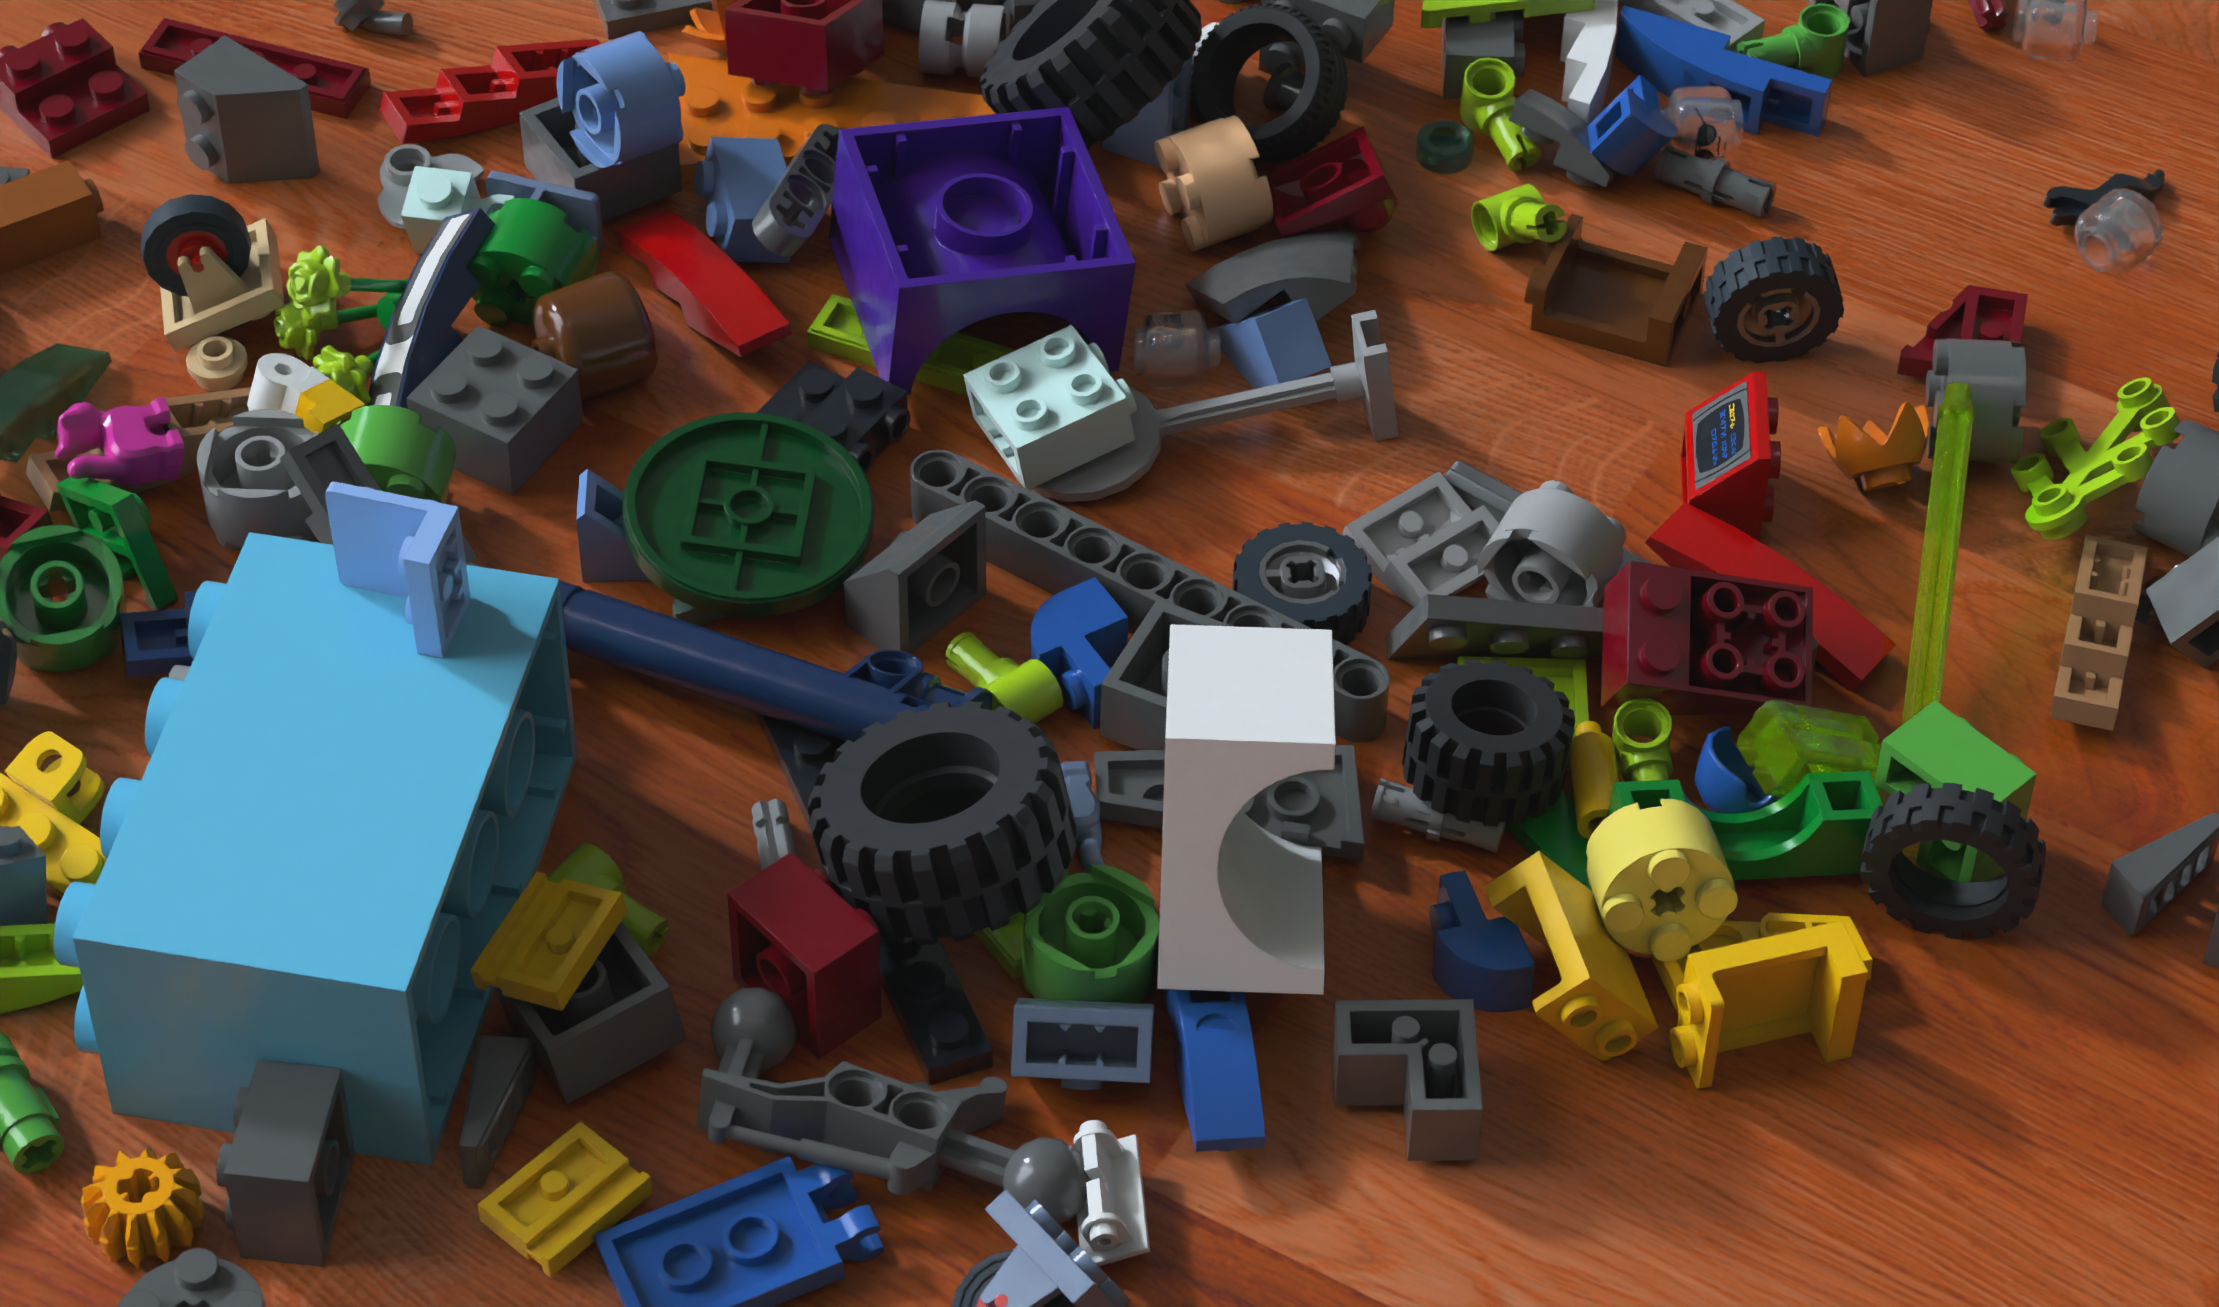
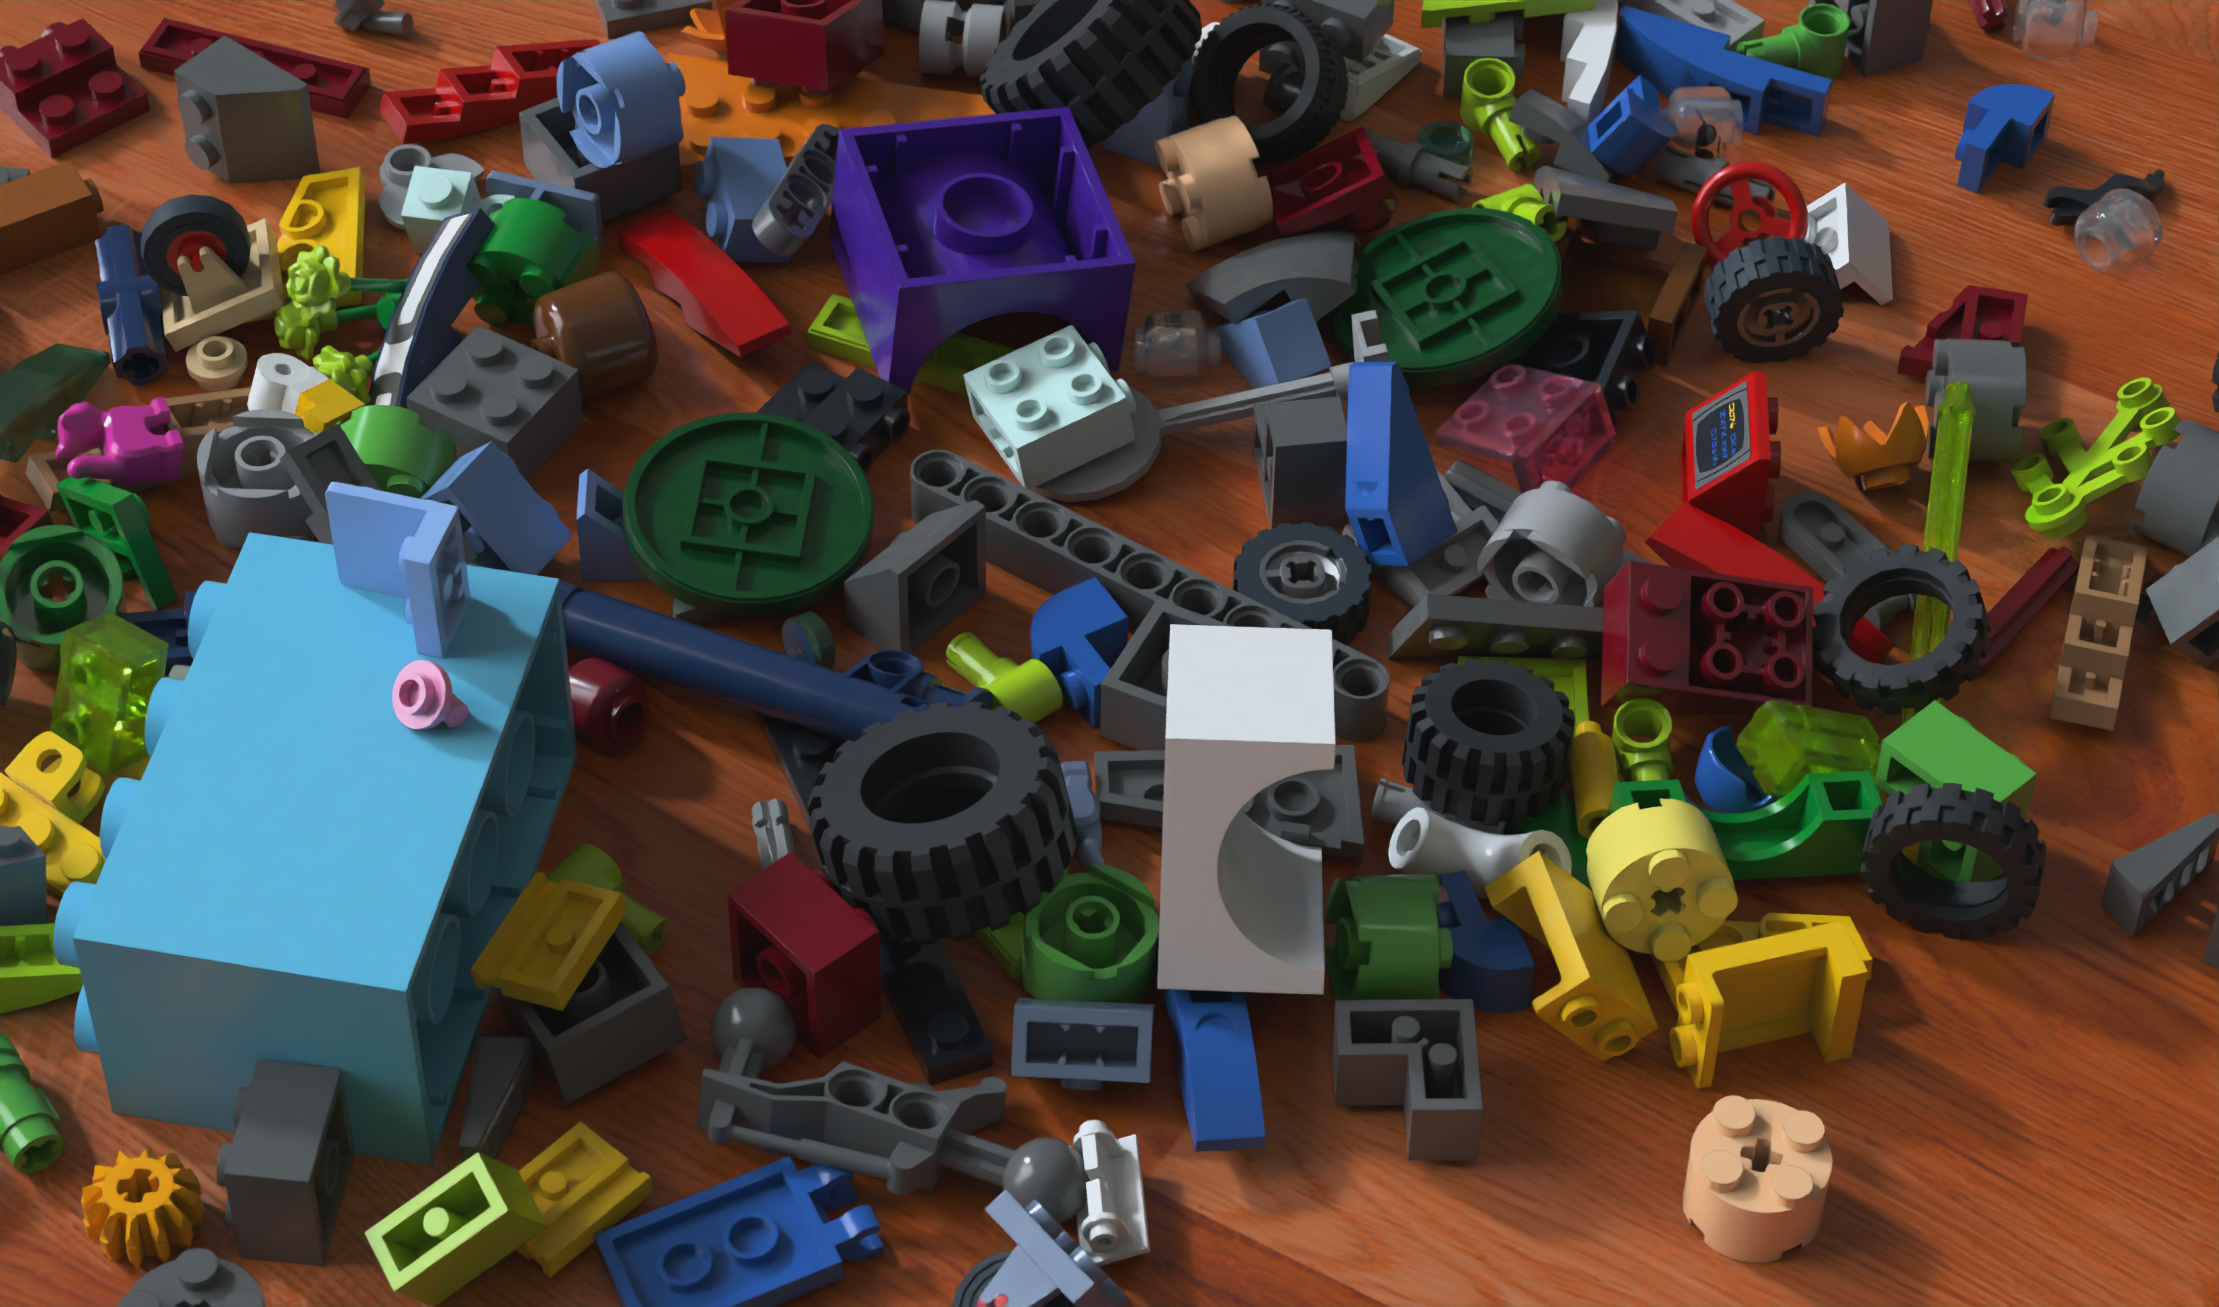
(106, 690): none -> clear neon green brick
(130, 307): none -> dark blue piece
(327, 213): none -> yellow wing
(425, 697): none -> bright pink plate
(455, 1229): none -> lime brick
(500, 512): none -> medium blue brick
(607, 704): none -> dark red head
(809, 639): none -> clear green tile
(1302, 460): none -> dark grey brick
(1376, 76): none -> white slope
(1386, 938): none -> bright green brick
(1390, 474): none -> blue slope
(1416, 166): none -> dark grey pin
(1439, 847): none -> white cylinder
(1455, 293): none -> dark green plate
(1536, 422): none -> clear pink bracket
(1600, 349): none -> black plate
(1619, 212): none -> dark grey slope
(1737, 178): none -> red piece
(1757, 1178): none -> light nougat brick
(1830, 539): none -> dark grey plate
(1854, 240): none -> white panel
(1889, 576): none -> black tyre
(2001, 126): none -> blue brick
(2027, 600): none -> dark red axle

